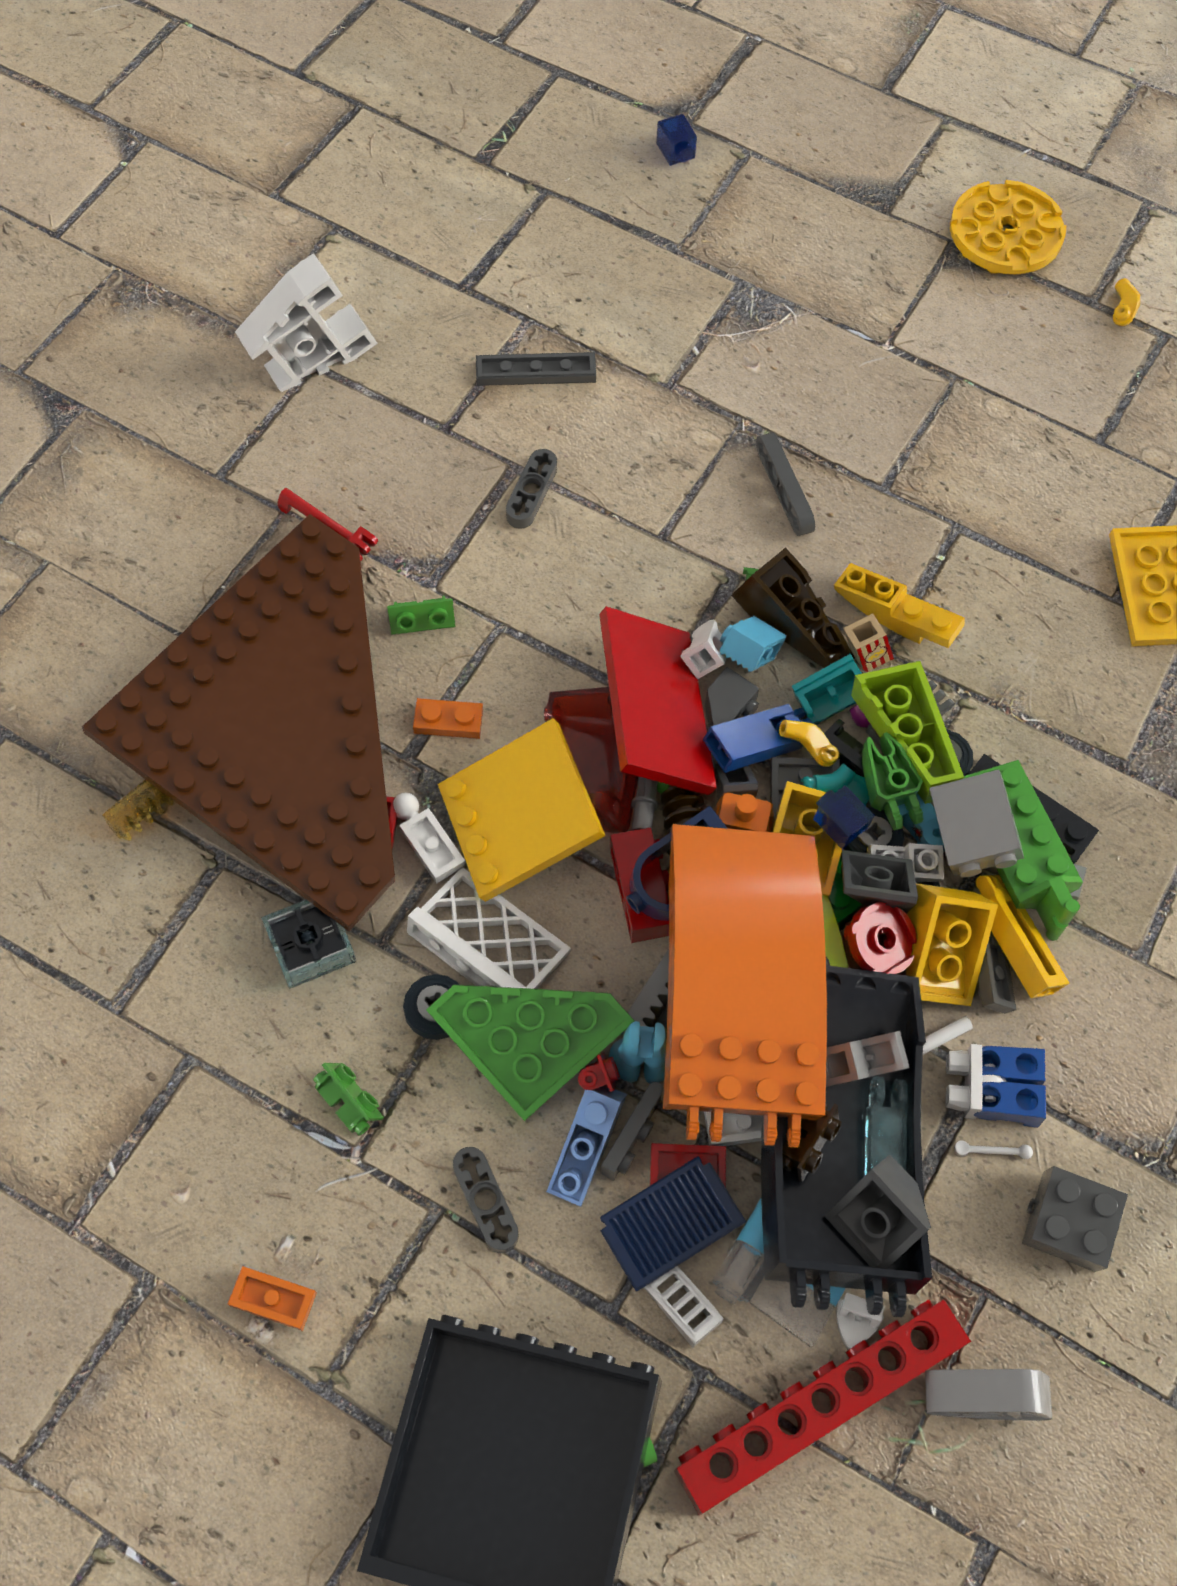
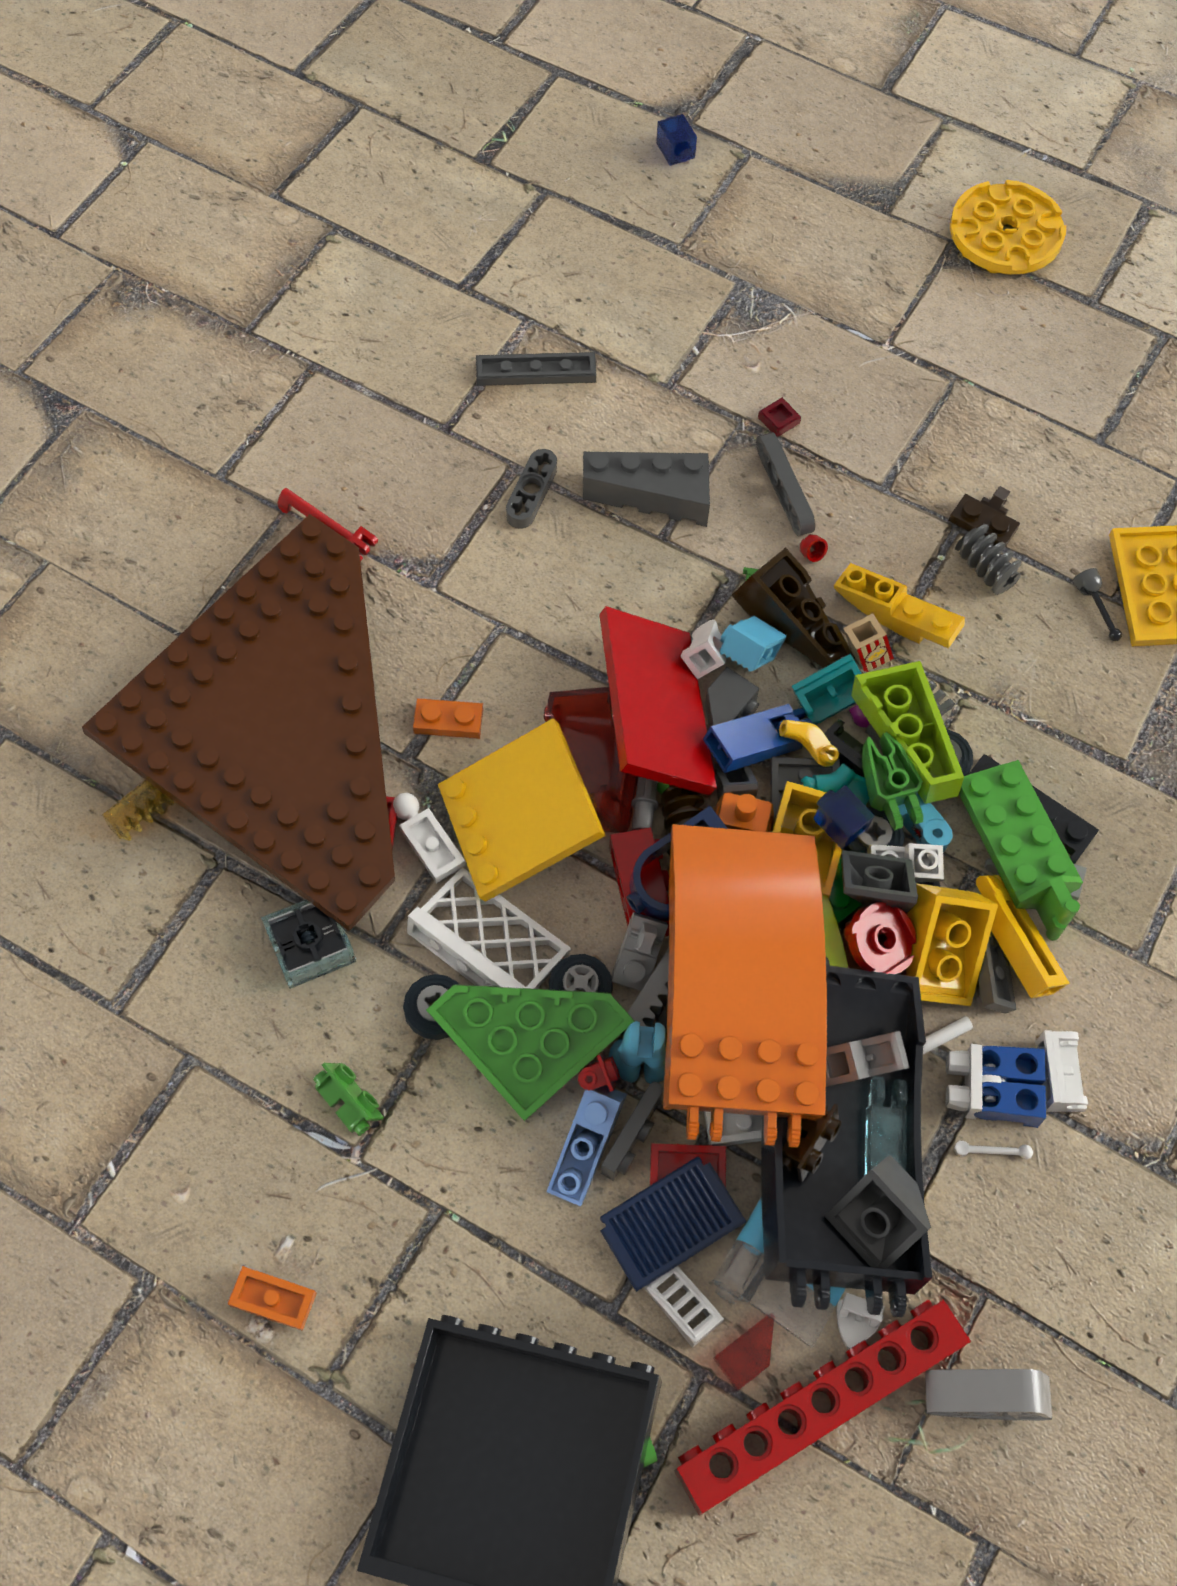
(294, 331): white wedge -> none
(421, 616): bright green hinge -> none
(464, 1178): dark grey beam -> none
(581, 973): none -> wheel
(639, 951): none -> light grey hinge
(650, 482): none -> dark grey wedge
(748, 1354): none -> clear red tile
(779, 417): none -> dark red tile
(817, 543): none -> red hinge
(973, 513): none -> dark brown hinge
(977, 824): light grey brick -> none
(988, 559): none -> dark grey piece
(1062, 1071): none -> white hinge
(1074, 1219): dark grey brick -> none
(1089, 583): none -> hinge
(1129, 303): yellow arm -> none

